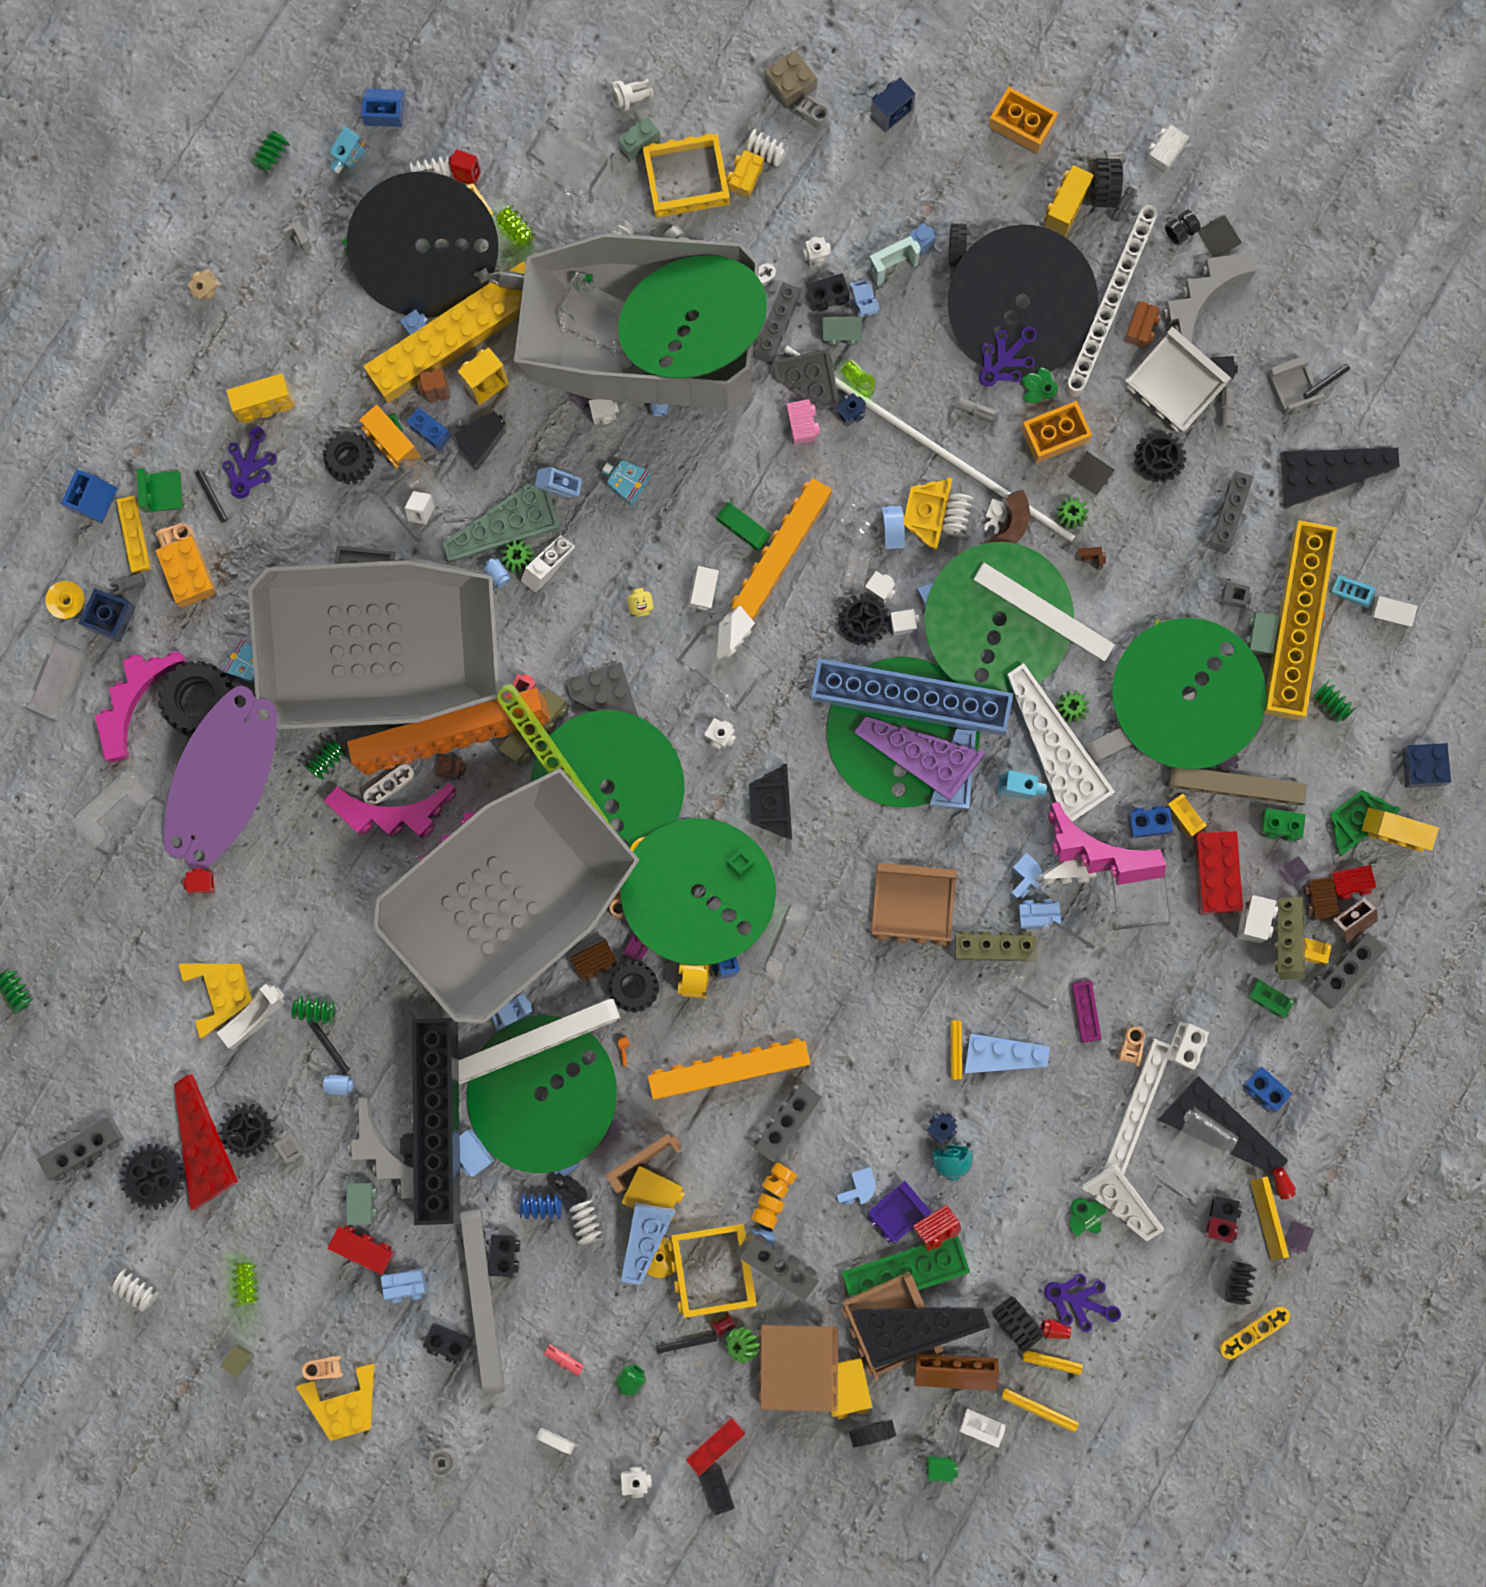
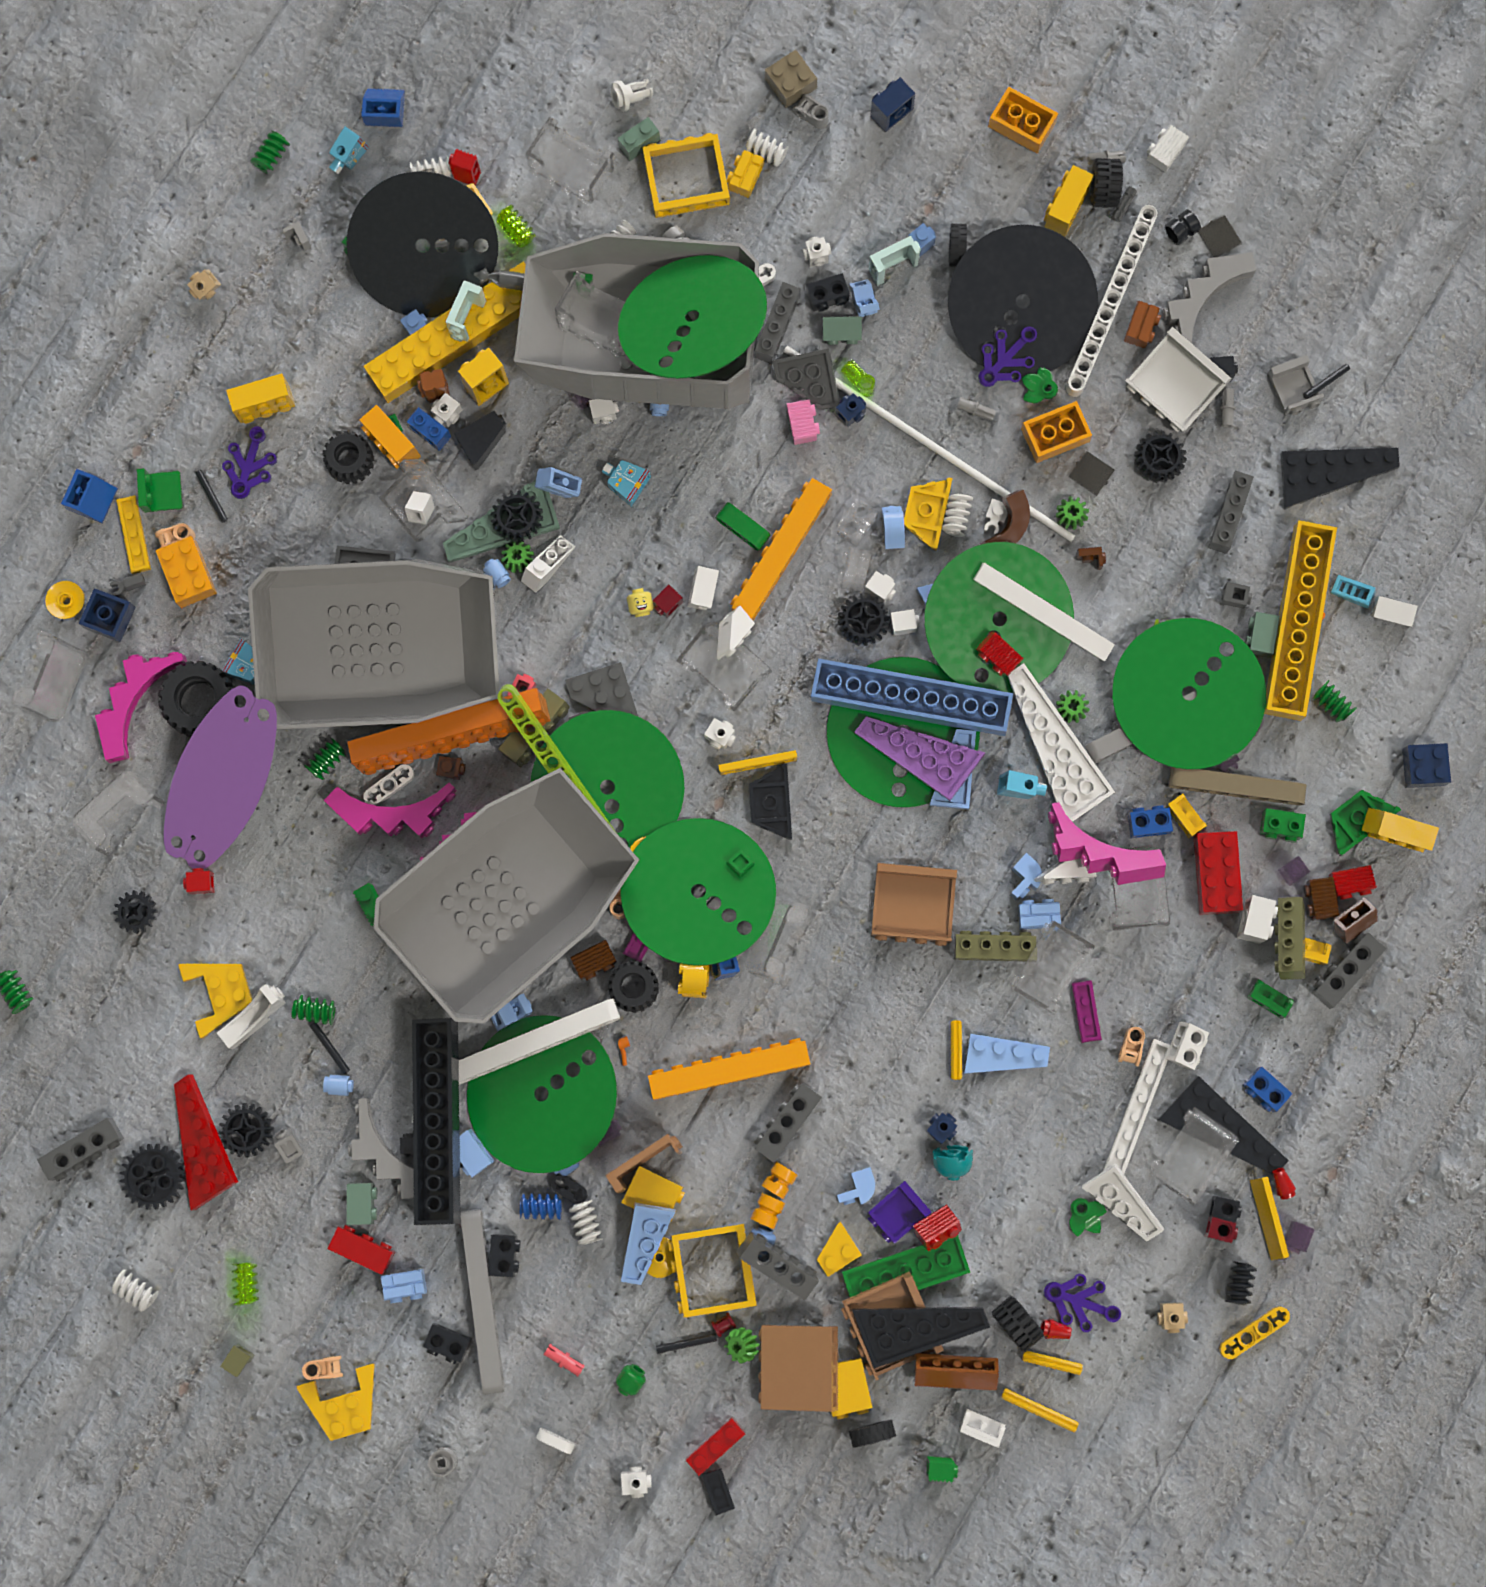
(129, 916): none -> black gear
(367, 898): none -> green brick
(446, 410): none -> white brick
(467, 295): none -> light aqua panel
(511, 522): none -> black gear
(667, 601): none -> dark red brick
(758, 762): none -> yellow tile
(838, 1251): none -> yellow wing
(999, 654): none -> red brick
(1165, 1314): none -> tan brick

